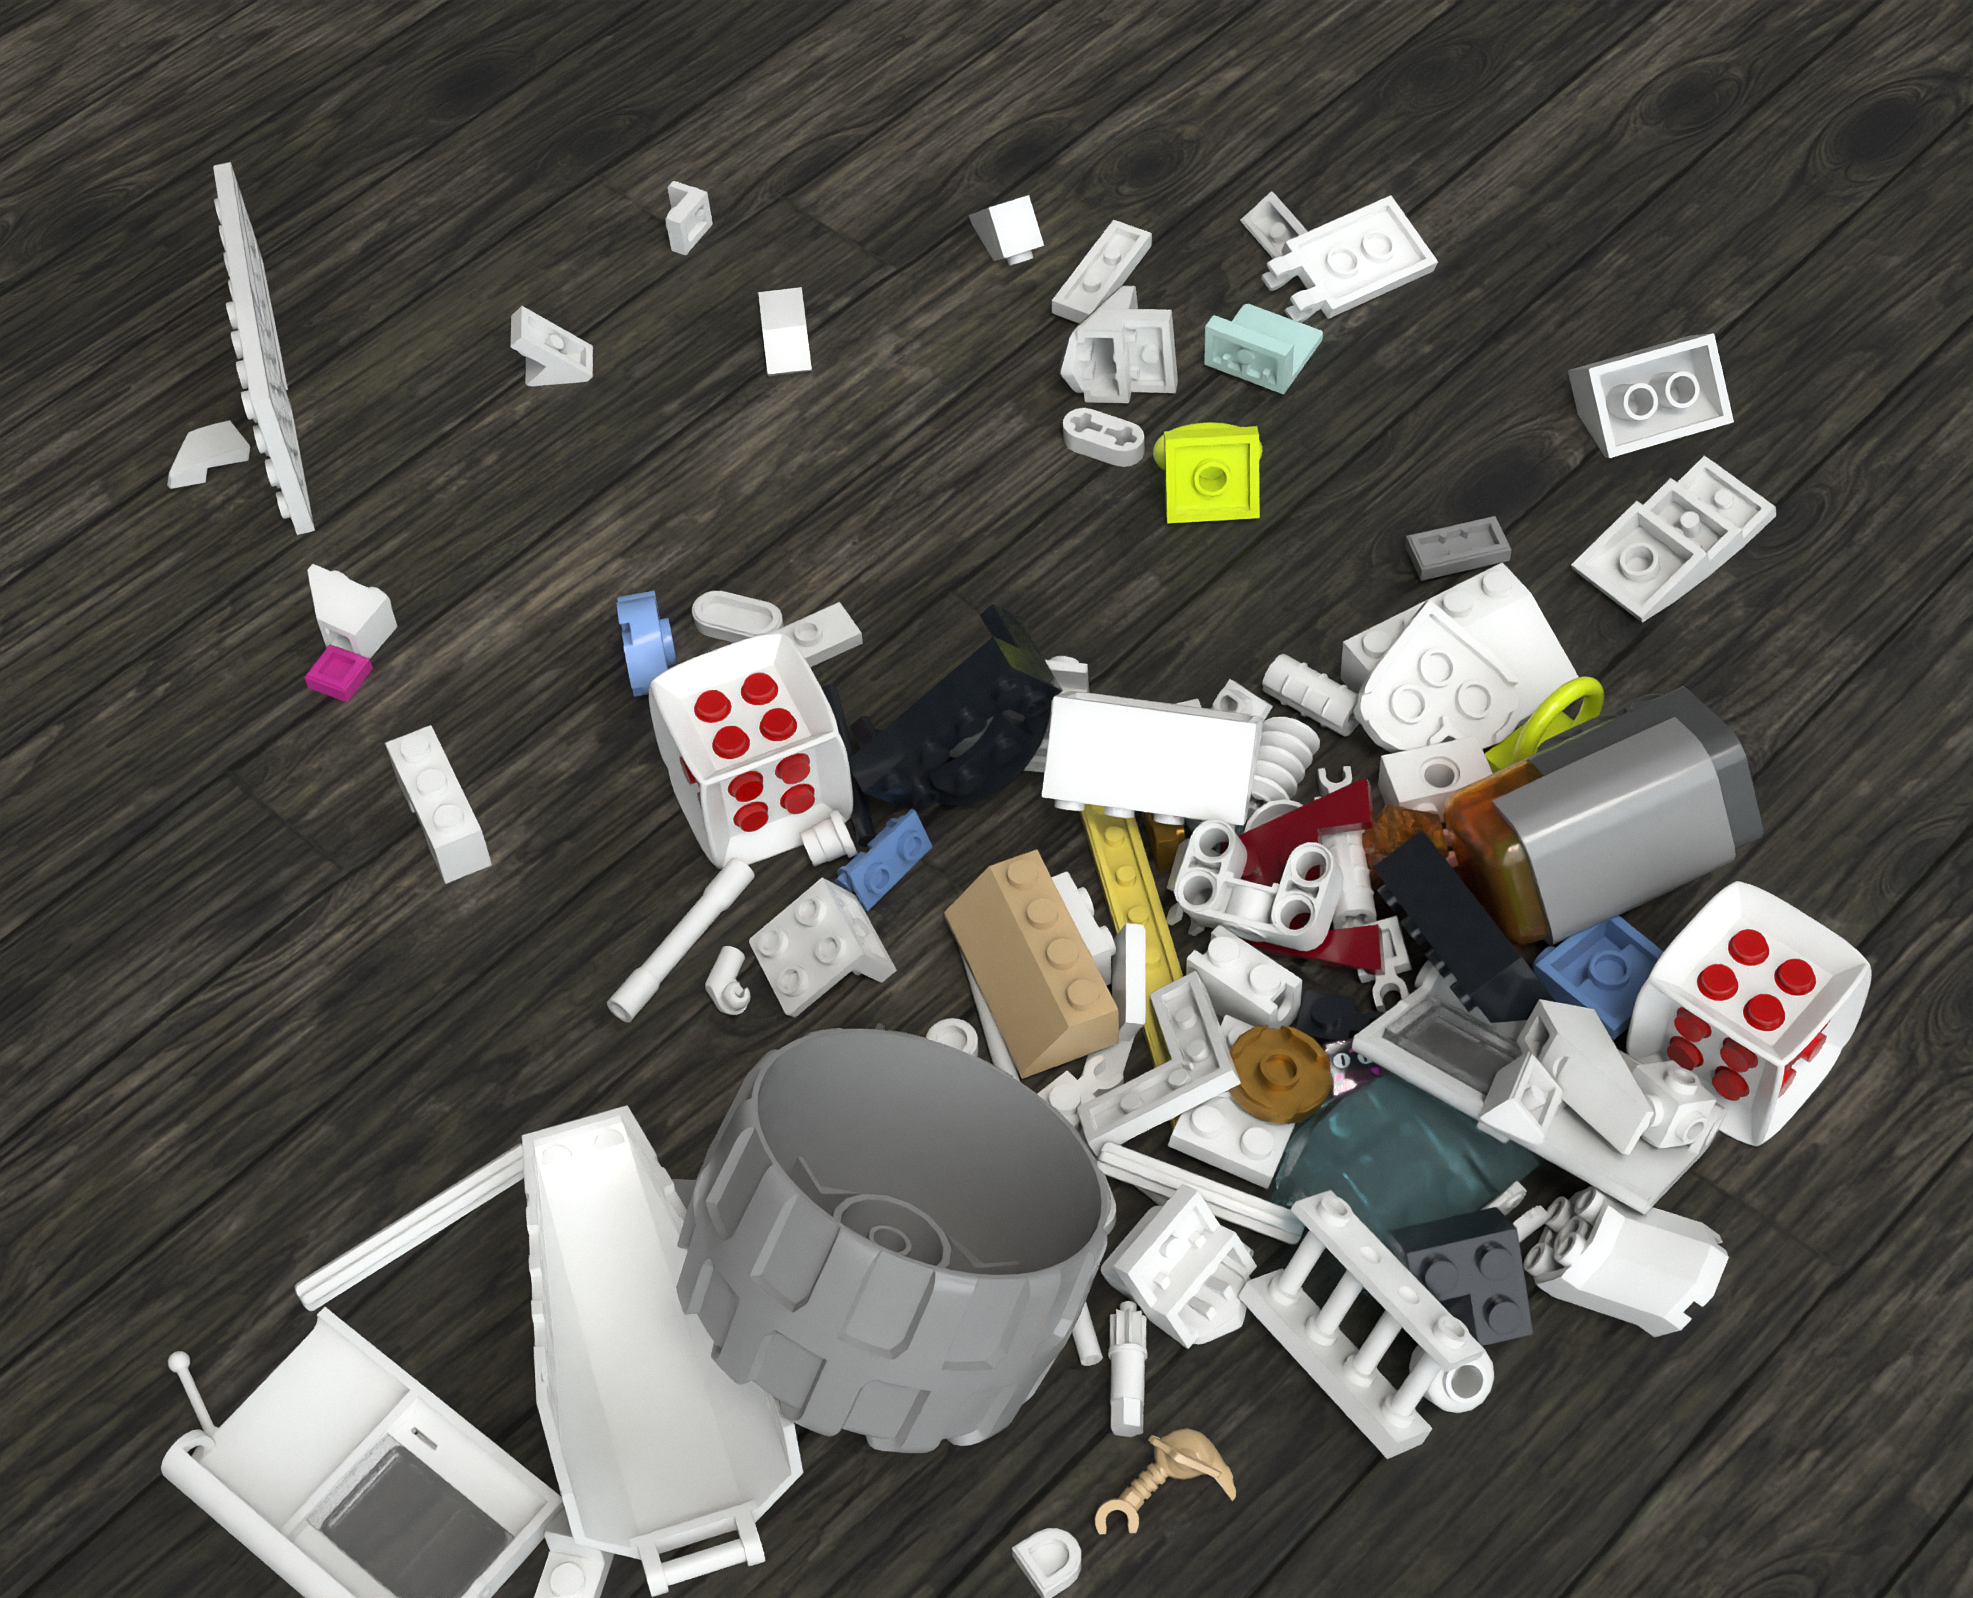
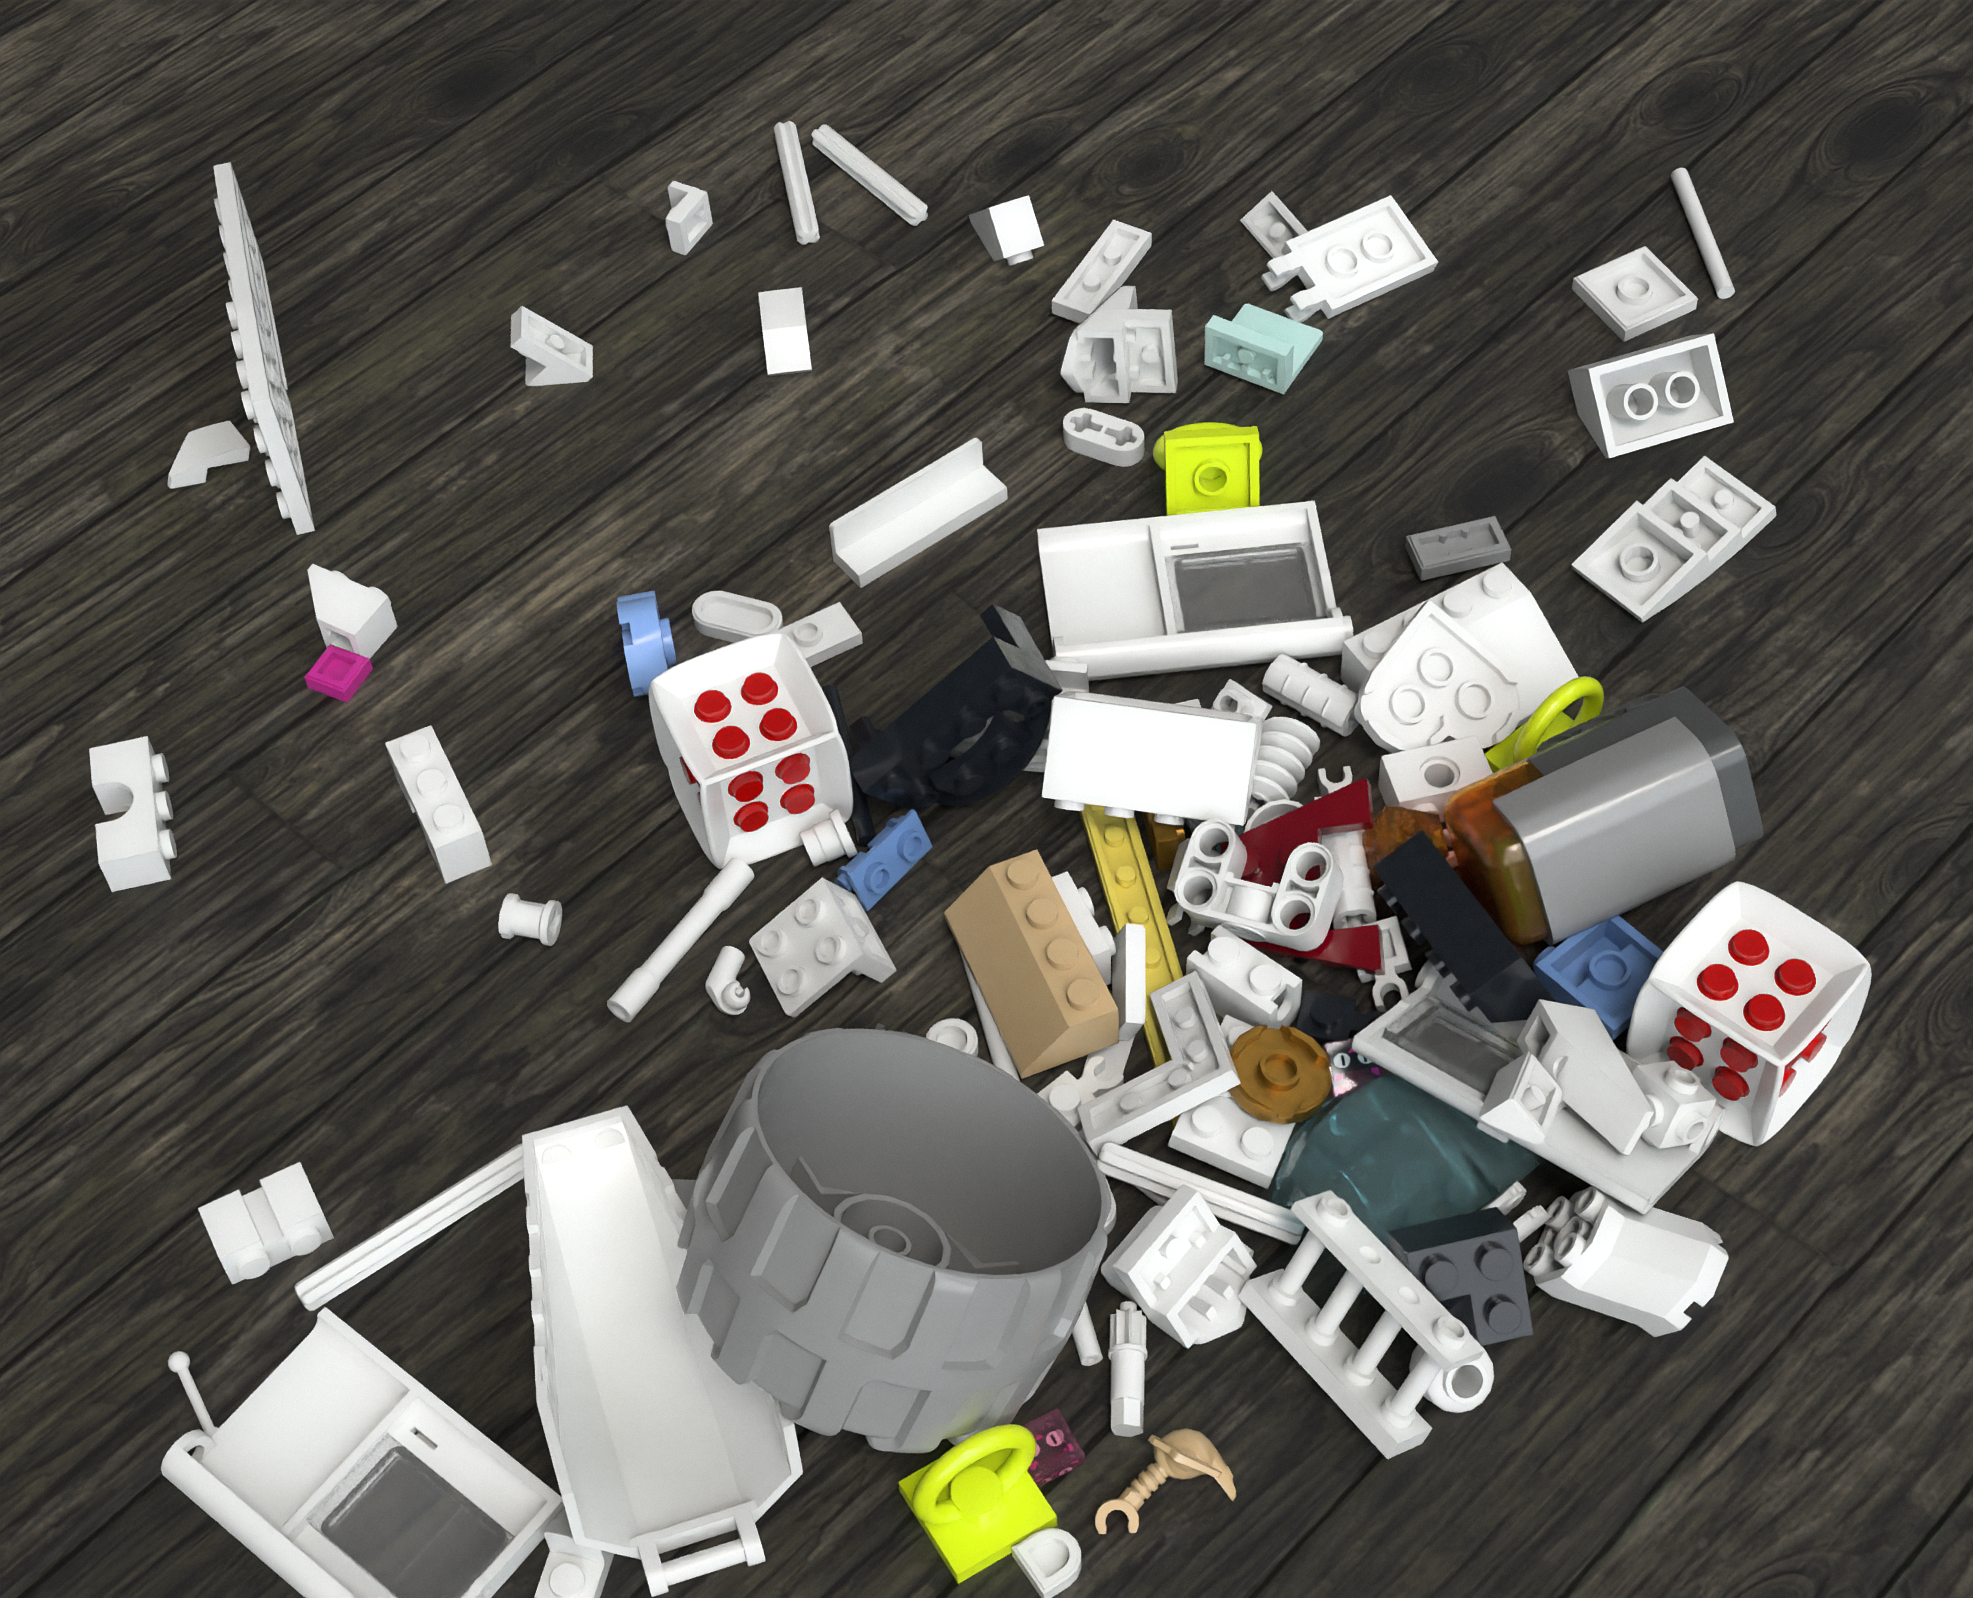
(136, 845): none -> white arch
(266, 1224): none -> white brick
(530, 919): none -> white bush
(796, 183): none -> white axle
(870, 175): none -> white axle
(915, 514): none -> white panel
(979, 1499): none -> neon yellow tile
(1055, 1448): none -> clear pink tile
(1191, 591): none -> white piece
(1634, 293): none -> white tile
(1702, 233): none -> white bar

